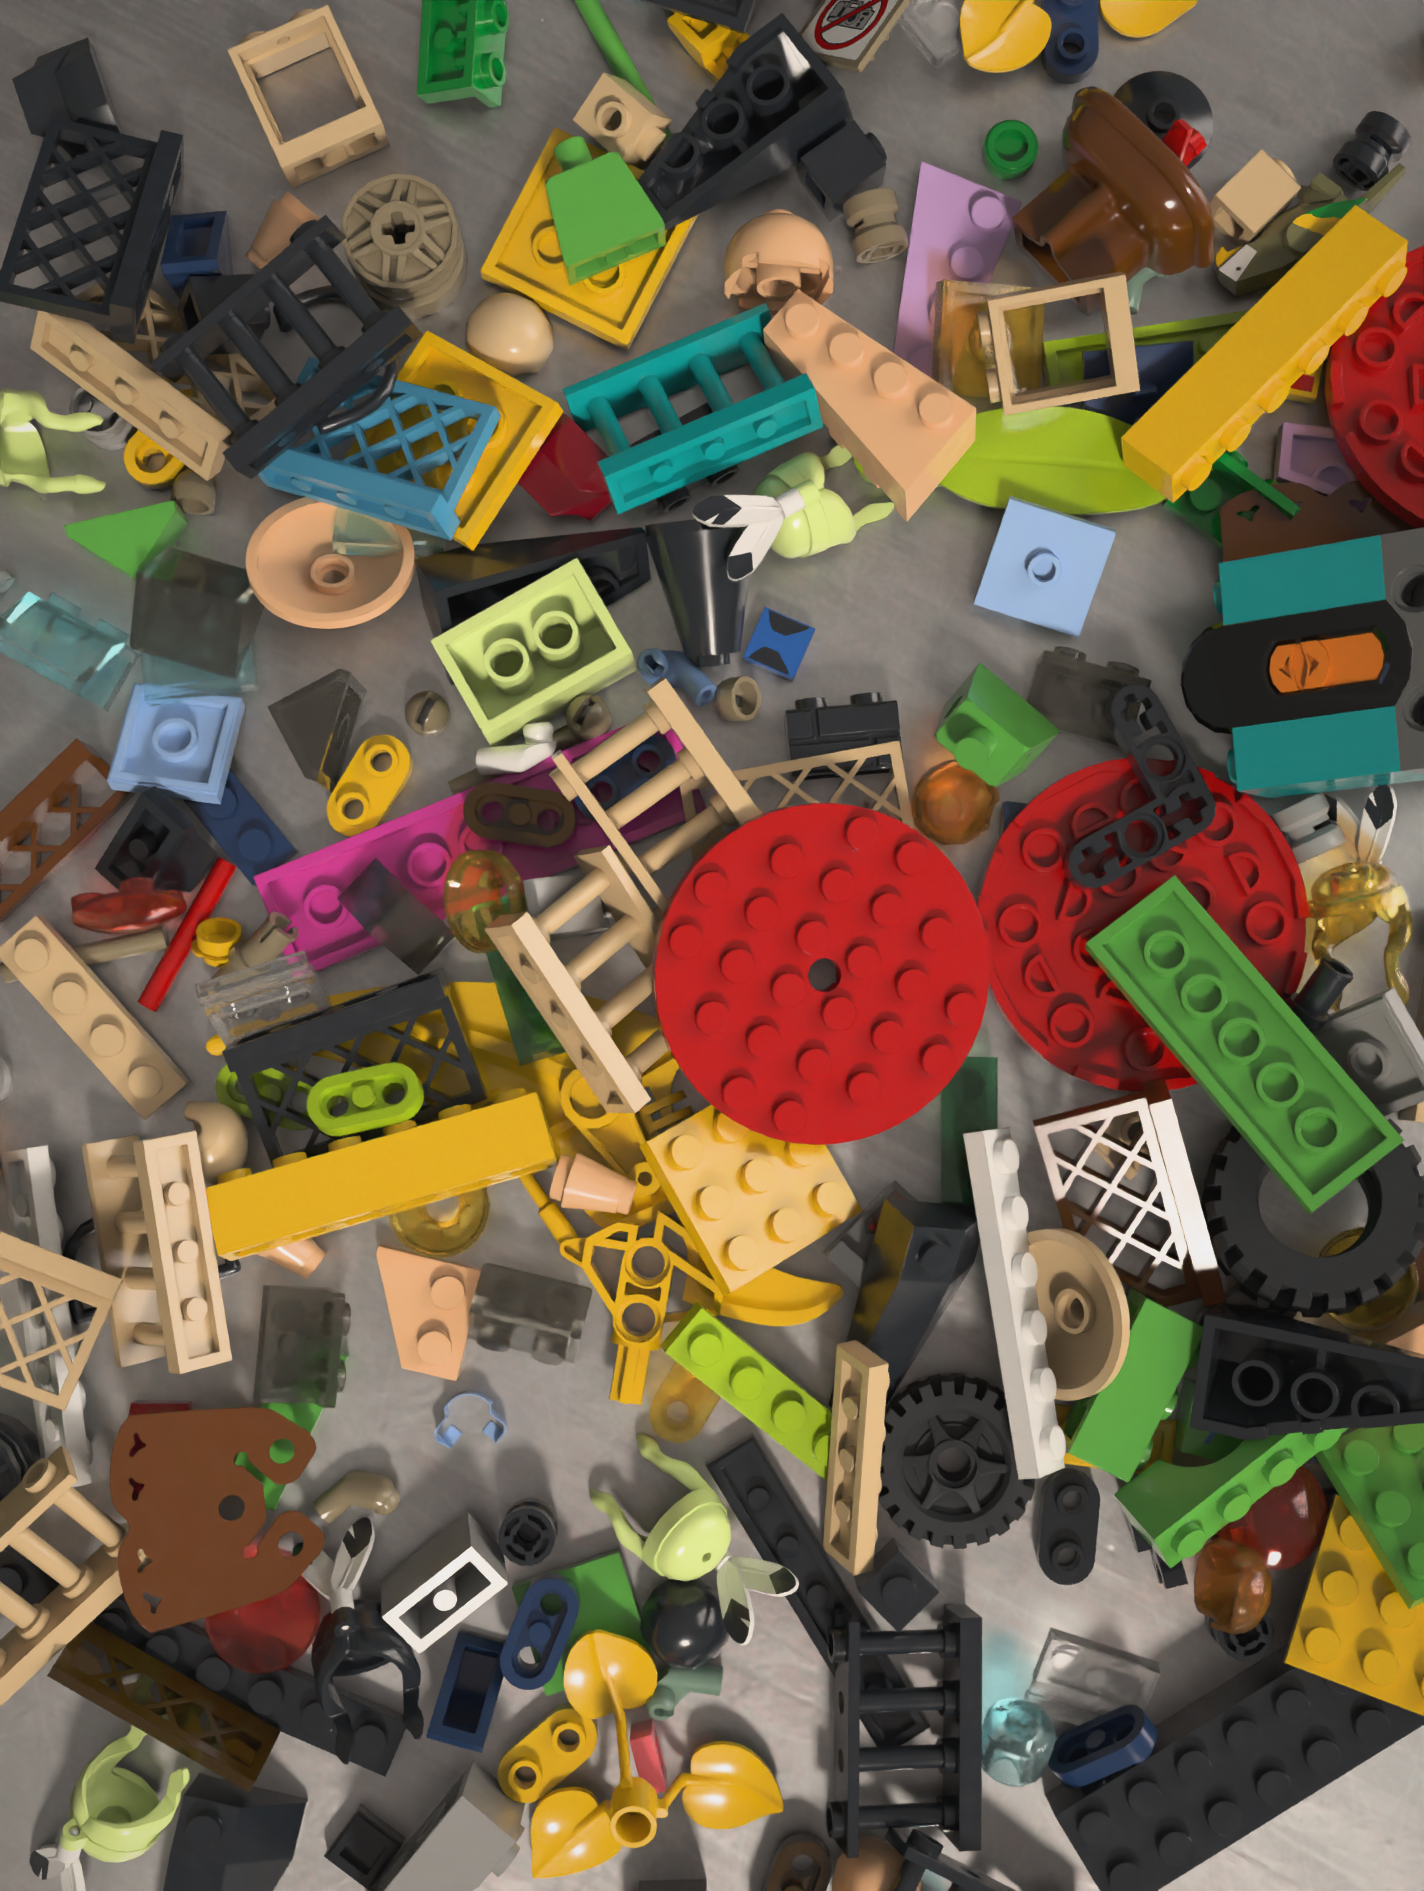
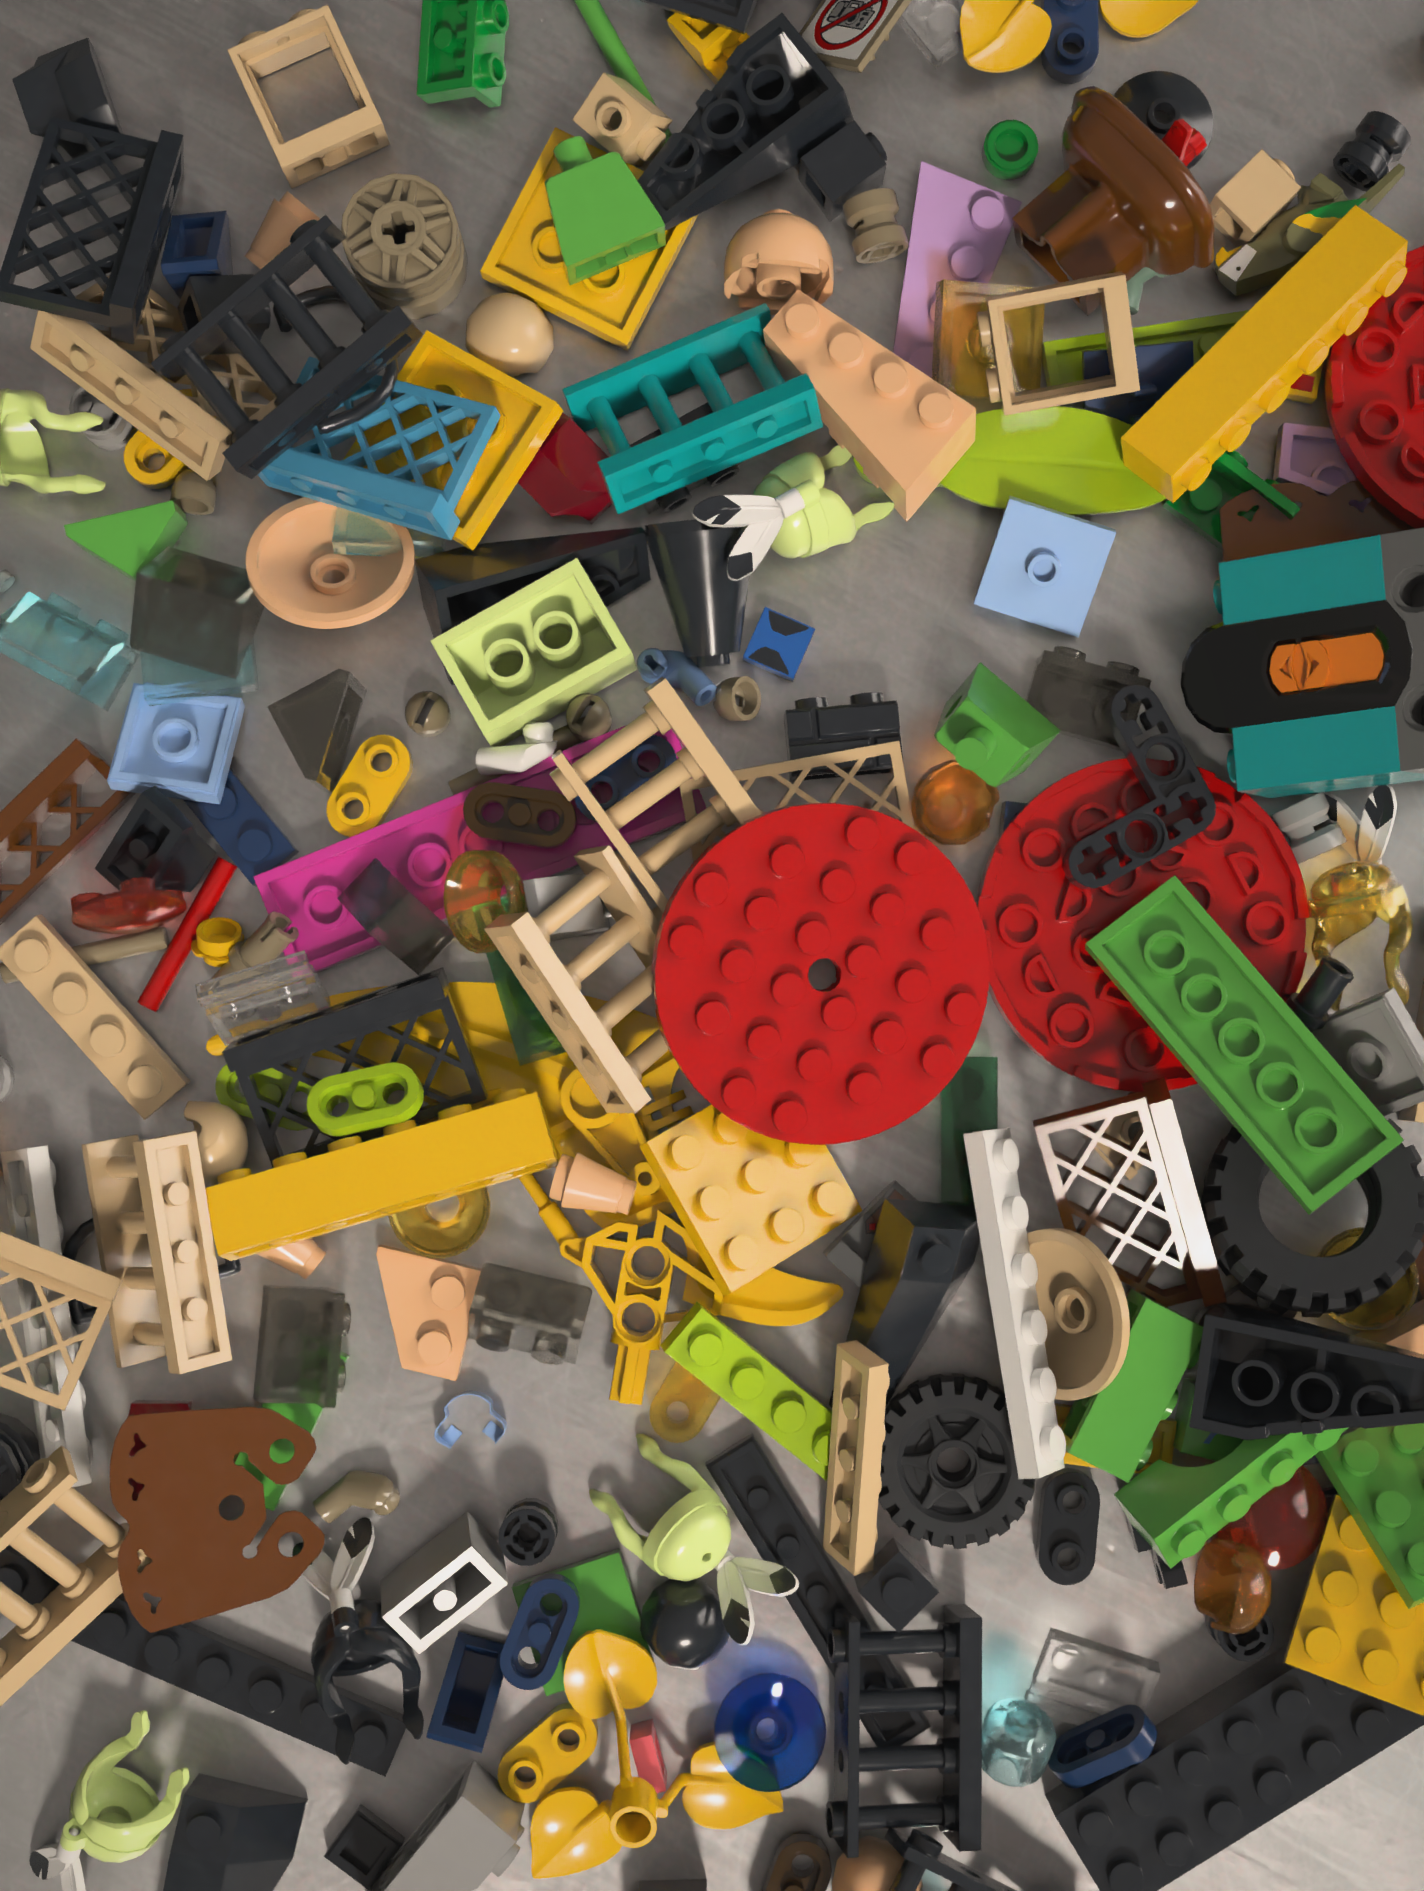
(165, 1704): dark brown fence -> none
(269, 1631): clear red dish -> none
(676, 1684): sand green arm -> none
(792, 1748): none -> clear blue dish

